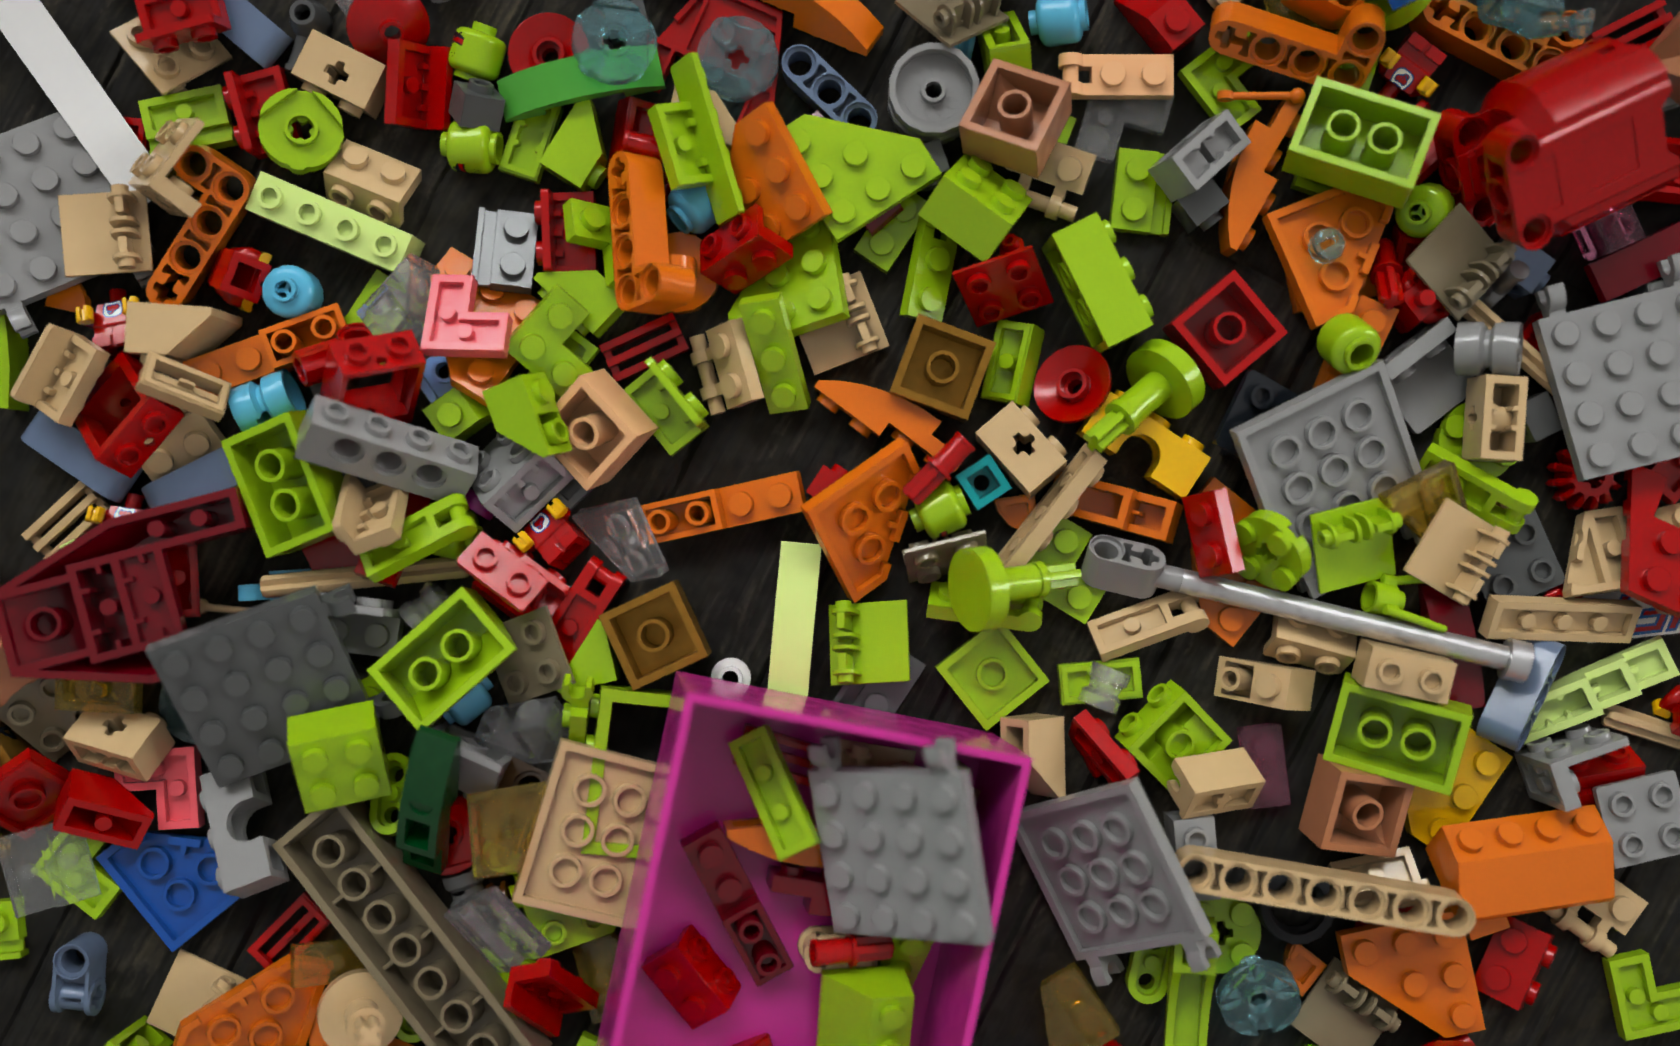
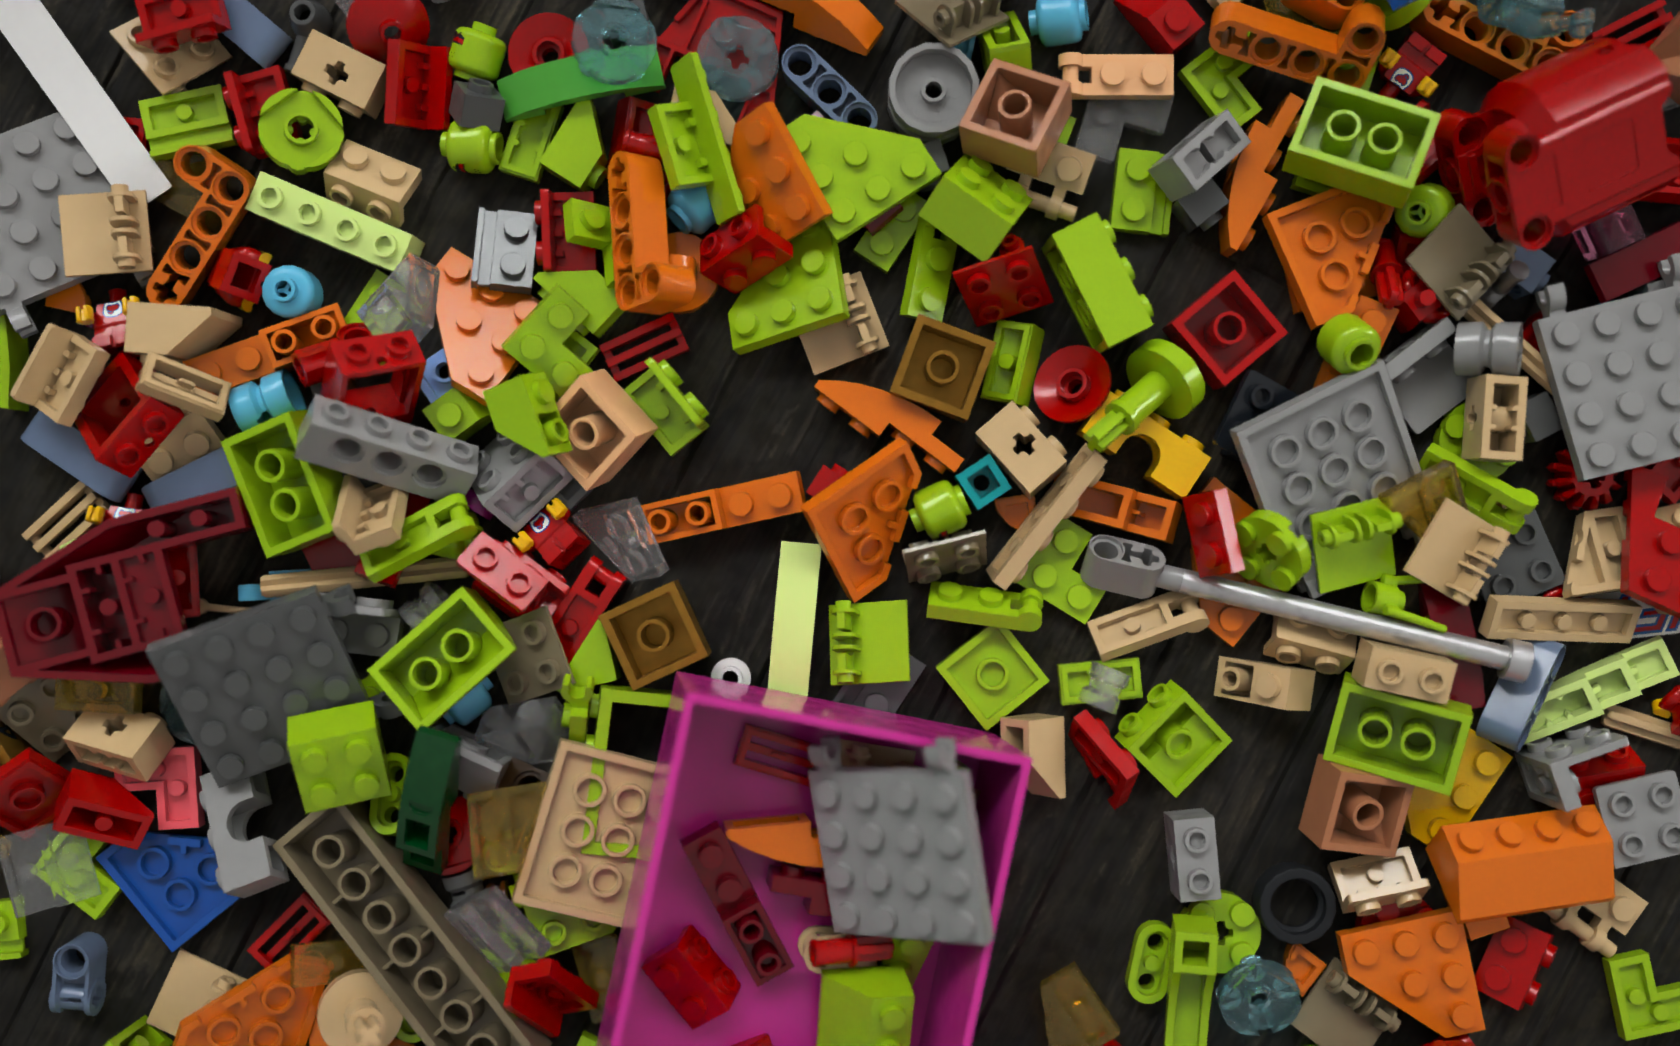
(151, 170): tan bracket -> none
(454, 328): coral plate -> none
(734, 365): tan plate -> none
(774, 792): lime plate -> none
(775, 352): lime plate -> none
(938, 469): red axle -> none
(983, 587): lime piece -> none
(1113, 878): light grey plate -> none
(1215, 783): tan hinge -> none
(1266, 750): clear pink plate -> none
(1296, 95): orange hinge -> none
(1332, 252): clear light blue hinge -> none
(1338, 902): tan beam -> none

